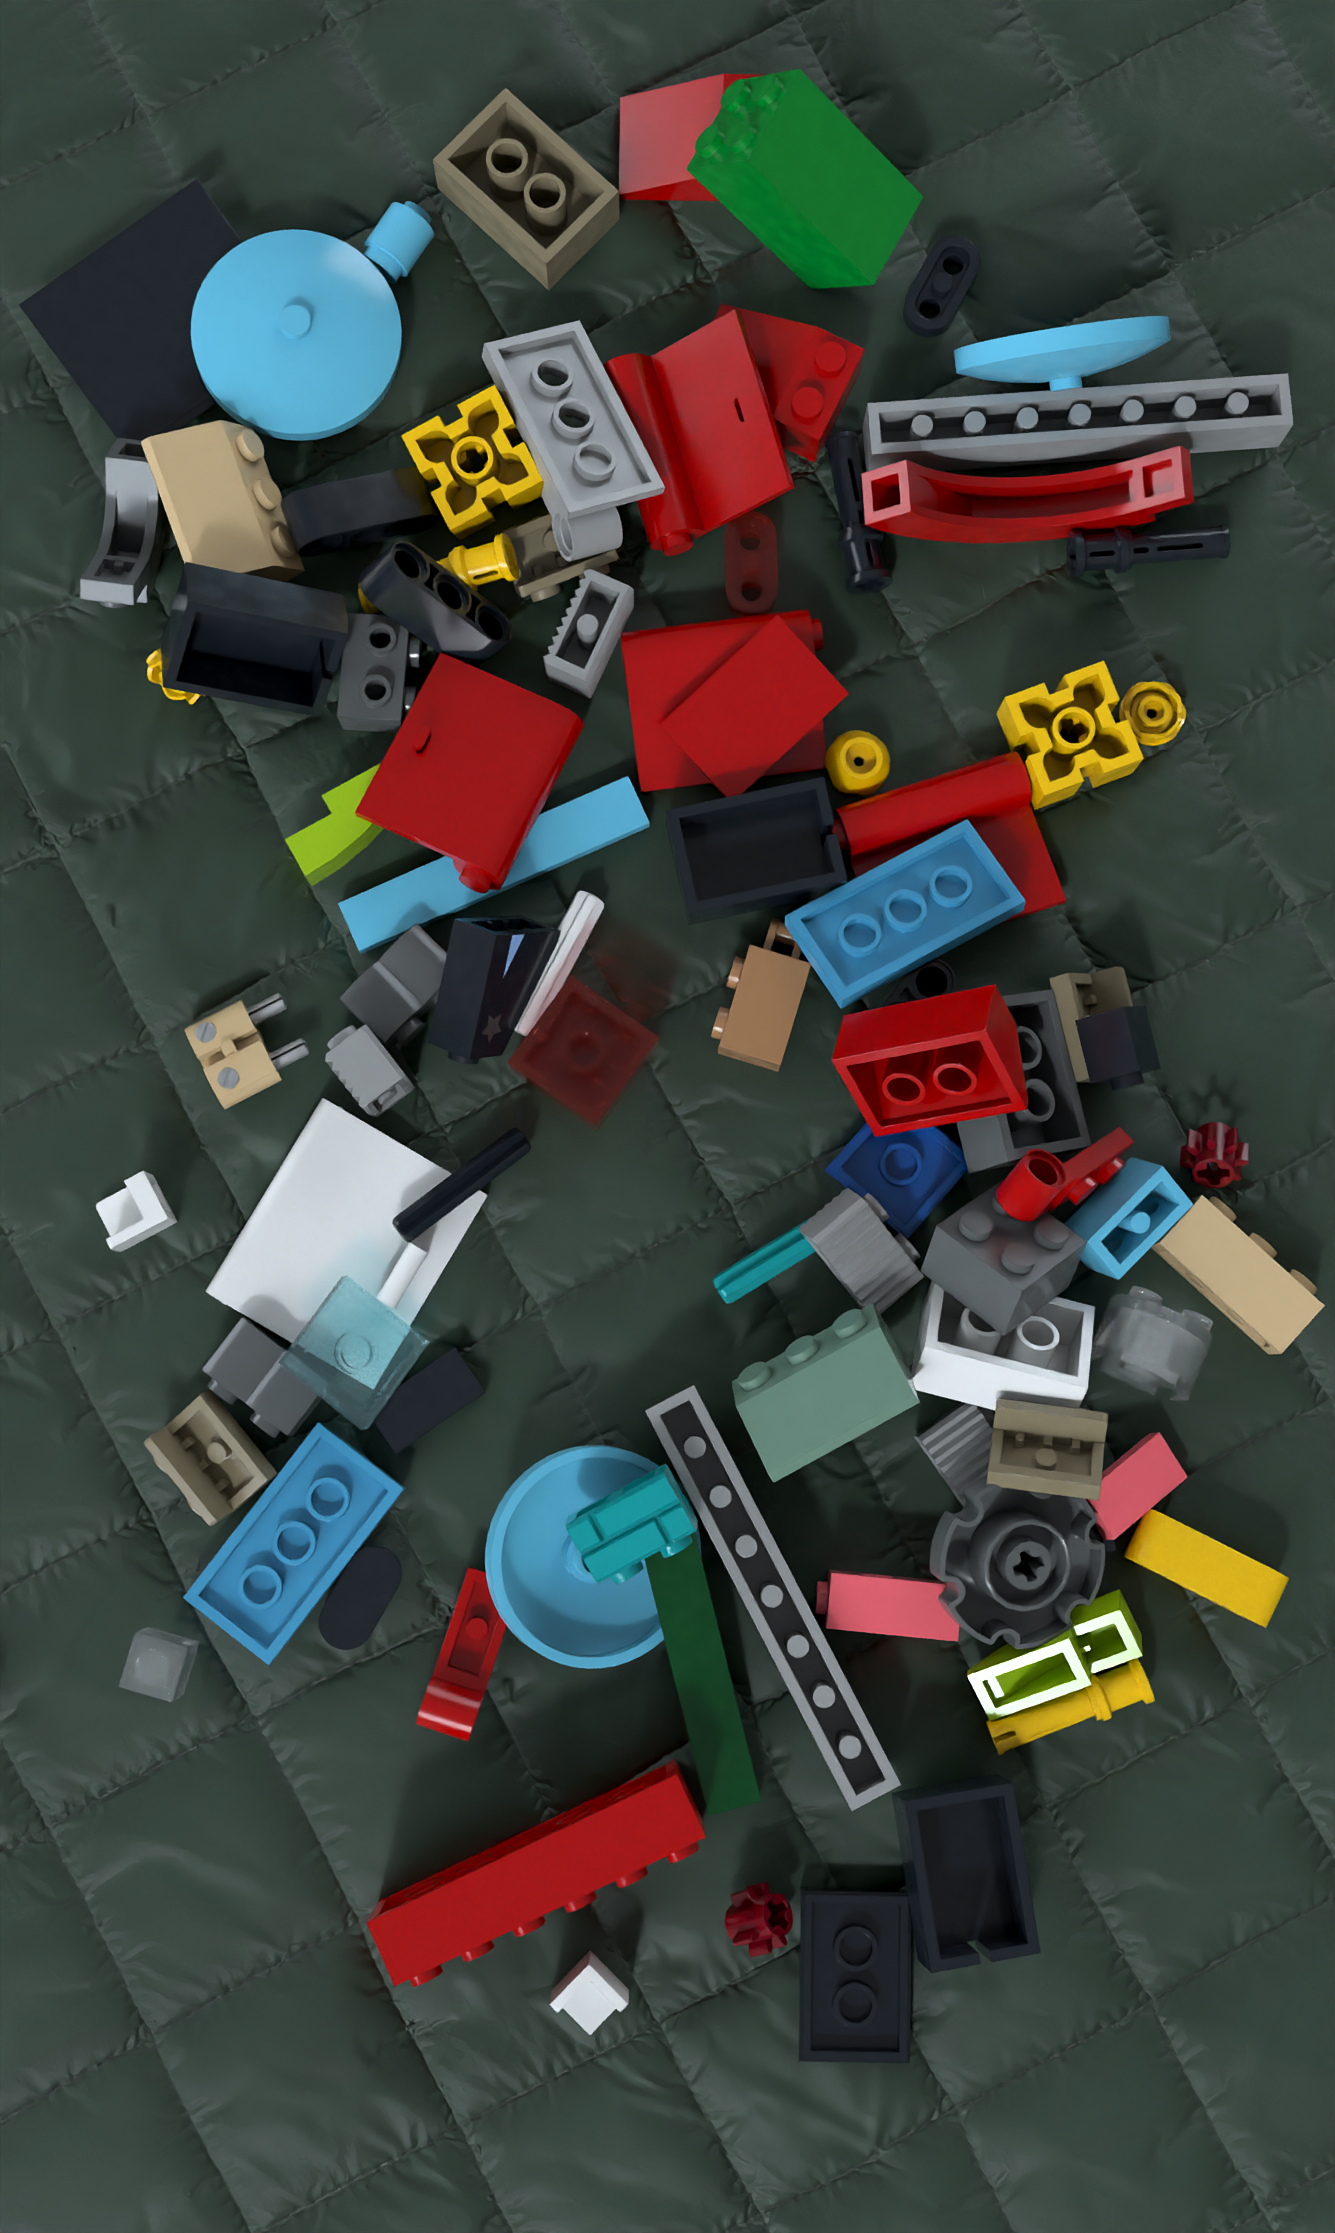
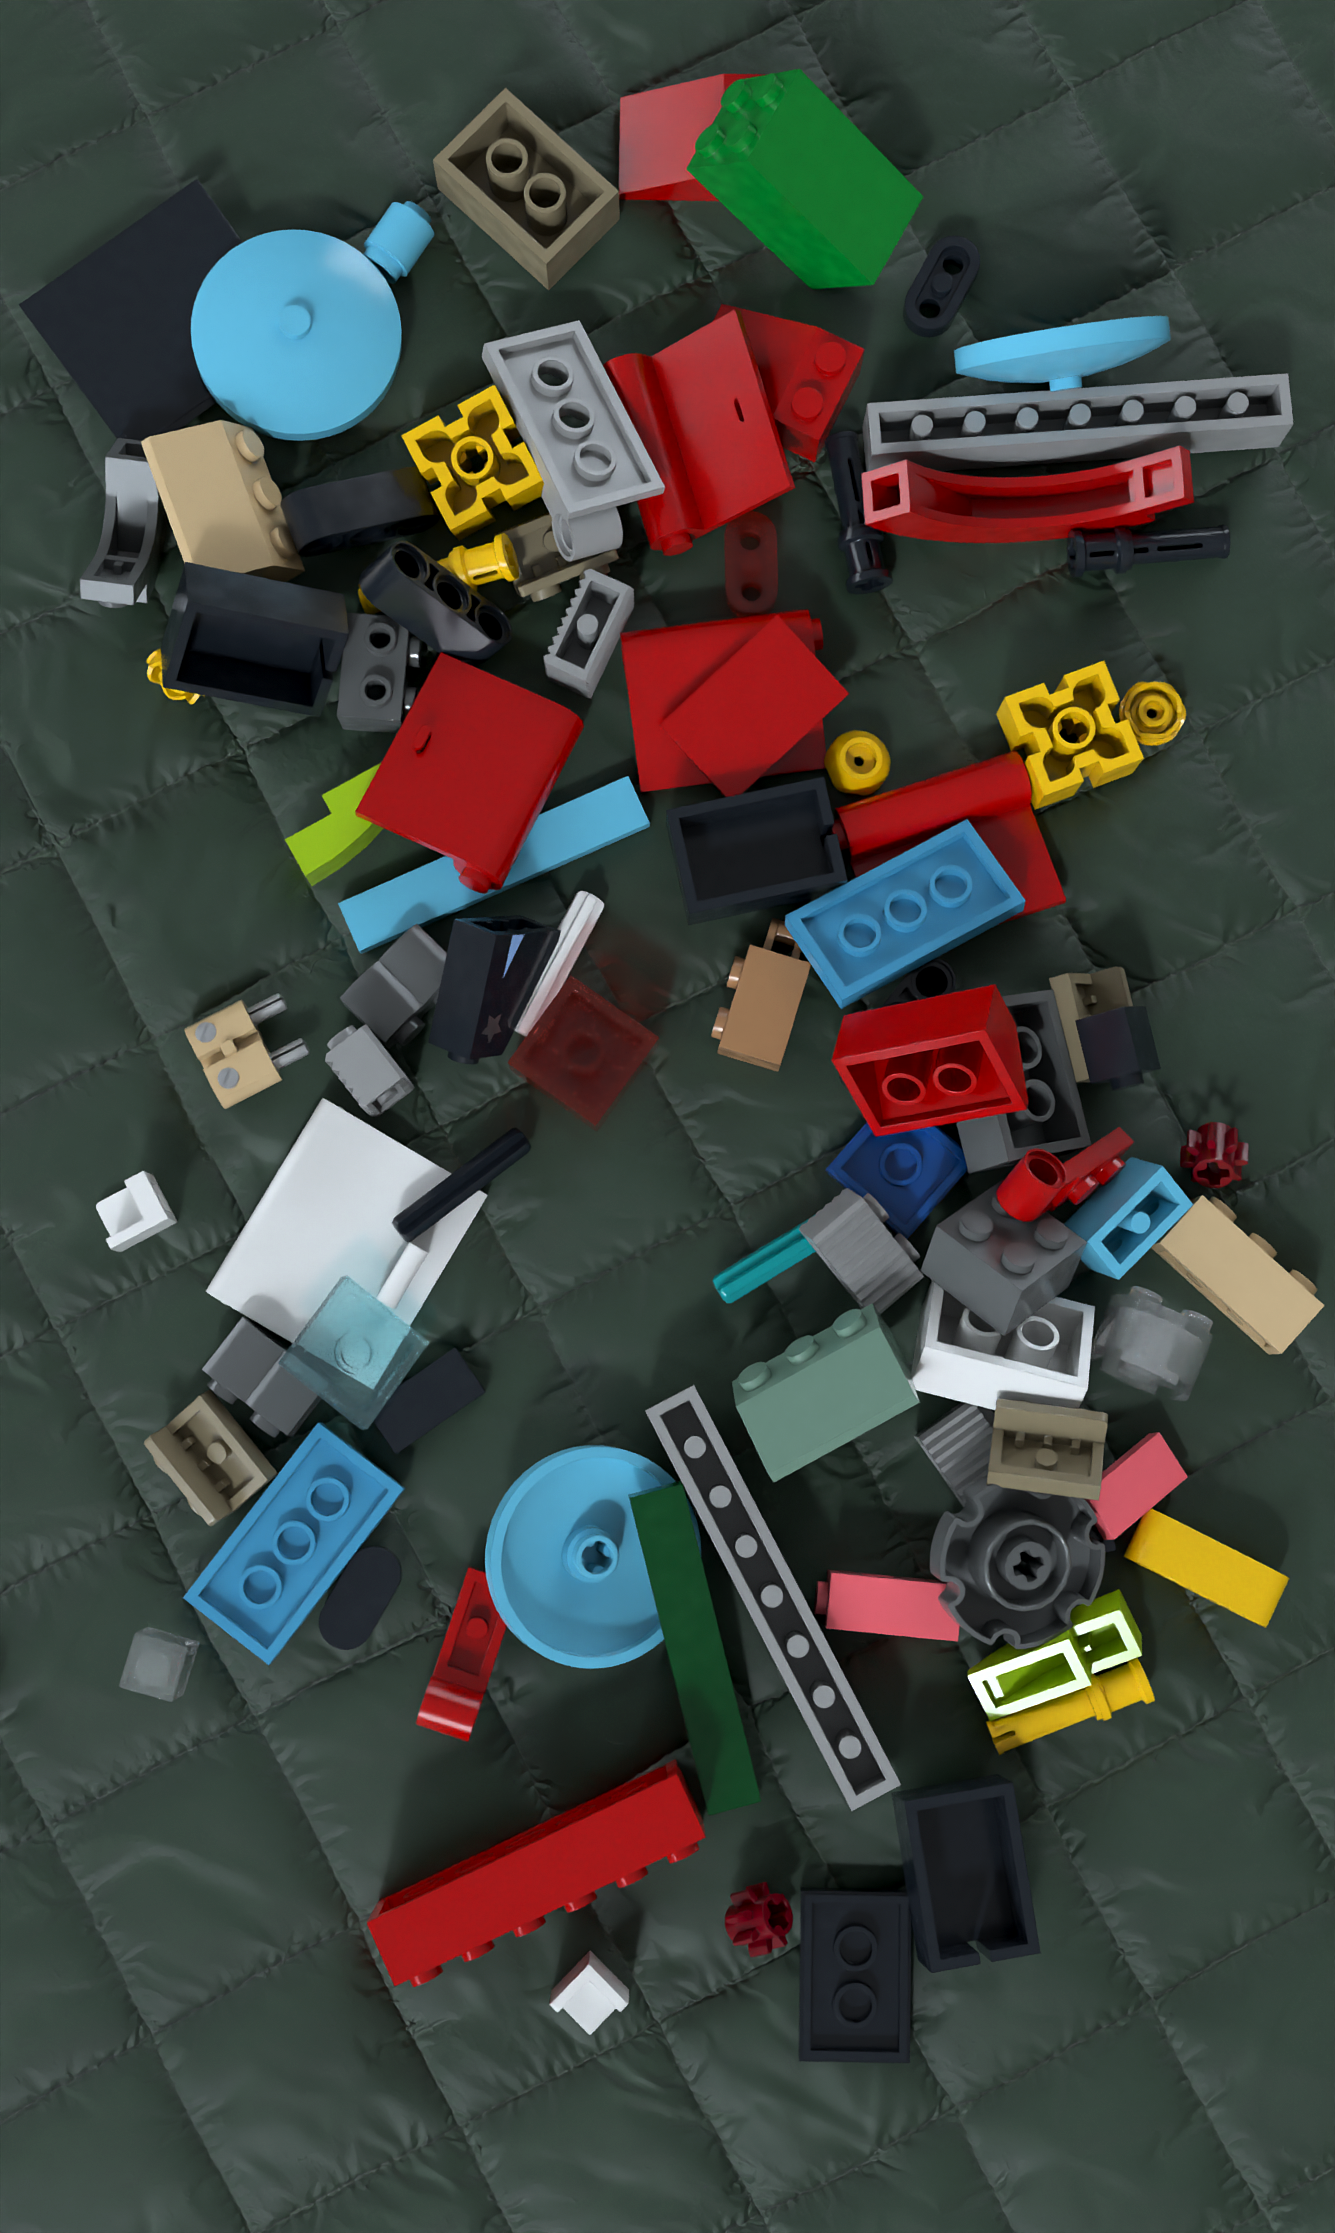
(633, 1525): teal brick -> none

